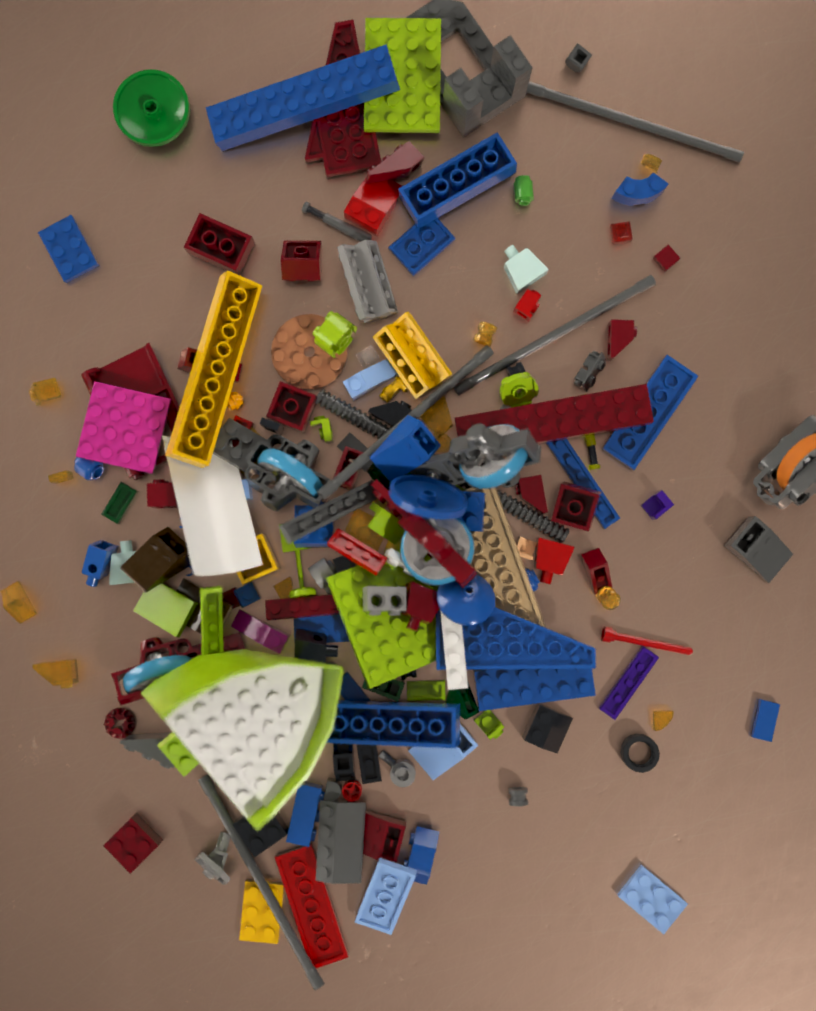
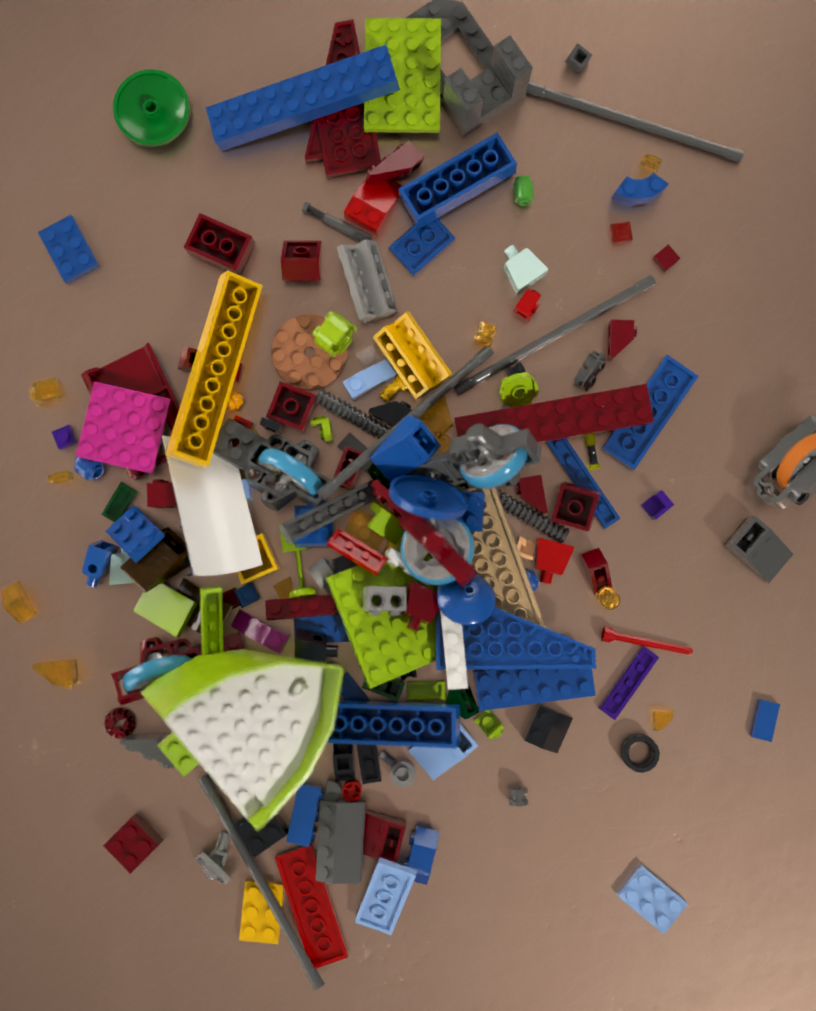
(64, 437): none -> dark purple plate
(135, 533): none -> blue plate

